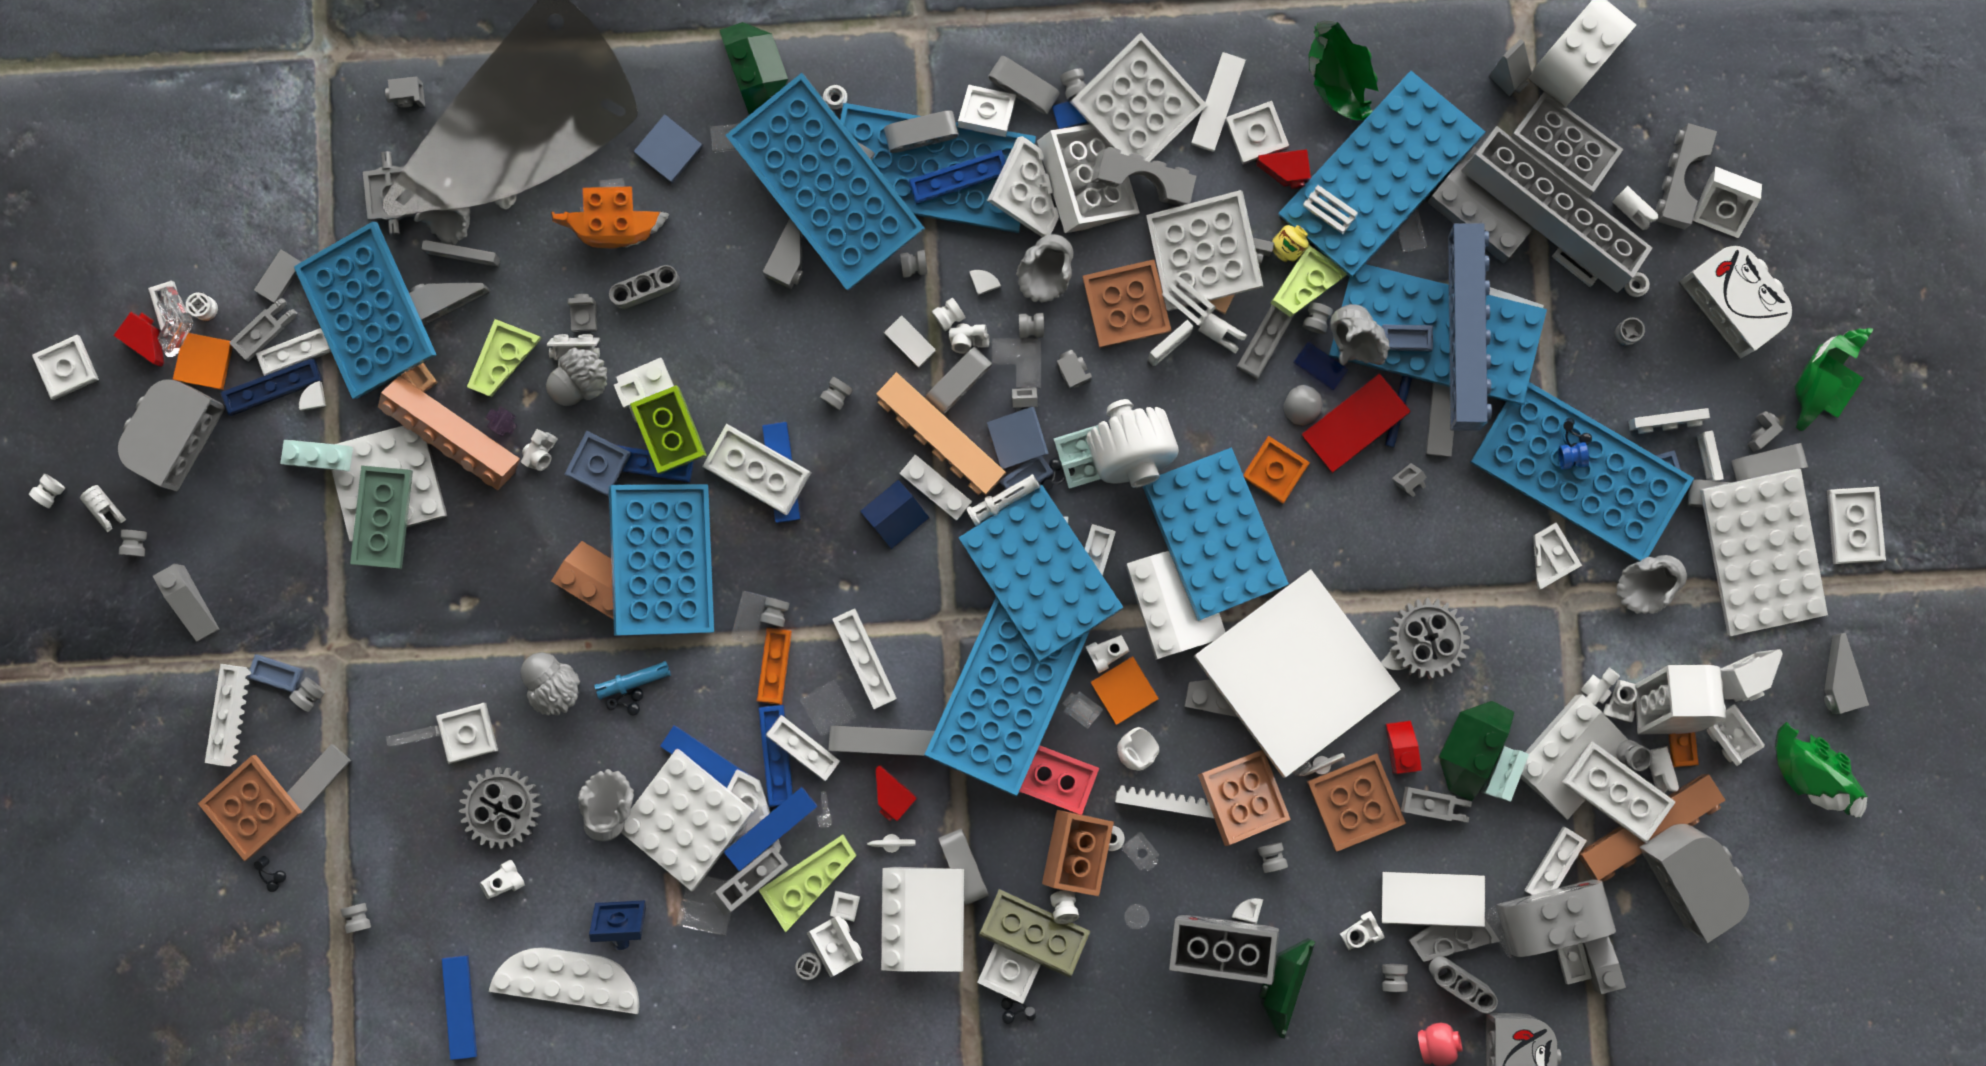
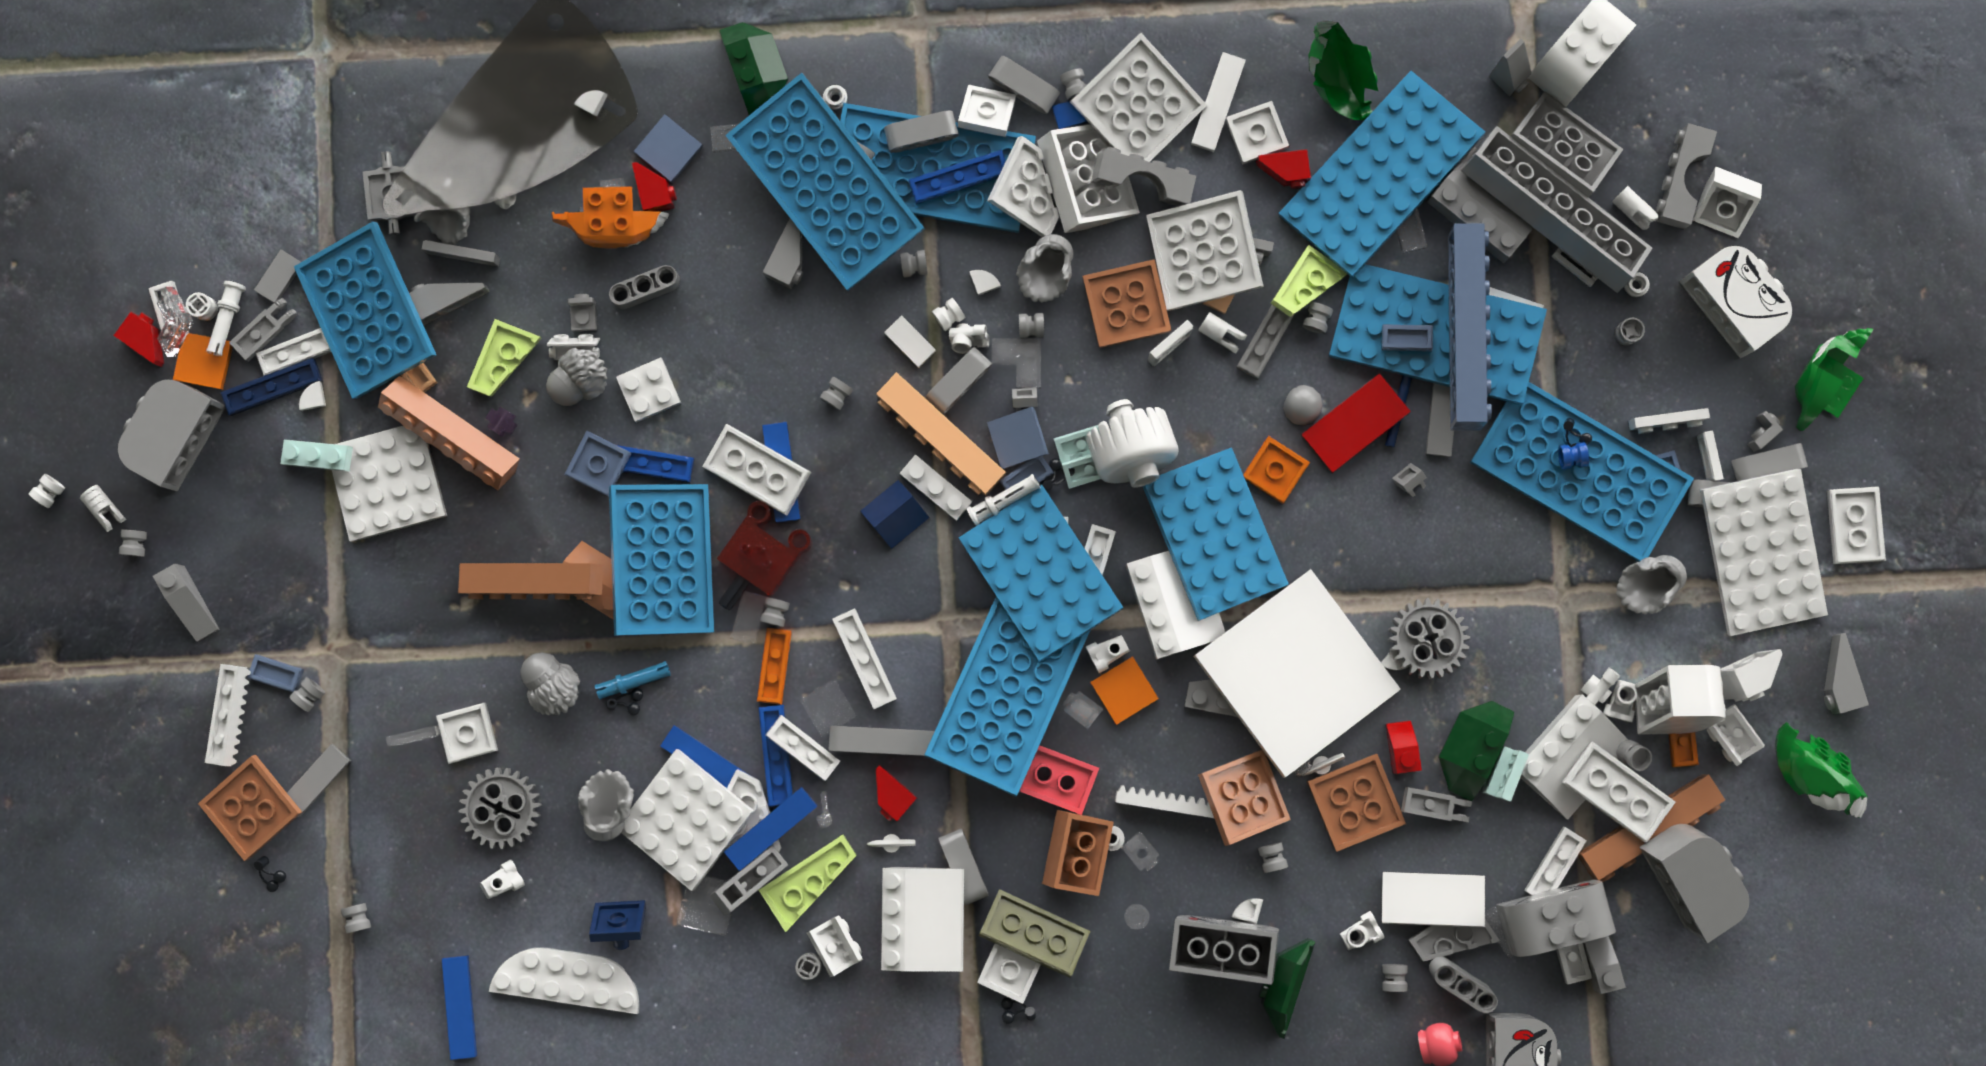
(65, 367): white tile -> none
(227, 307): none -> white pin
(381, 517): sand green plate -> none
(405, 92): light grey brick -> none
(530, 579): none -> nougat brick
(536, 453): white plate -> none
(591, 101): none -> white tile
(629, 391): white plate -> none
(653, 190): none -> red slope
(668, 429): lime brick -> none
(758, 557): none -> clear red piece
(845, 906): white tile -> none
(1065, 911): white wheel -> none
(1073, 370): light grey brick -> none
(1137, 749): white hair -> none
(1173, 287): white tile -> none
(1290, 243): light yellow head -> none
(1320, 366): clear blue tile -> none
(1338, 203): white tile -> none
(1358, 335): light grey hair -> none
(1552, 556): white wing -> none
(1663, 770): white hinge -> none

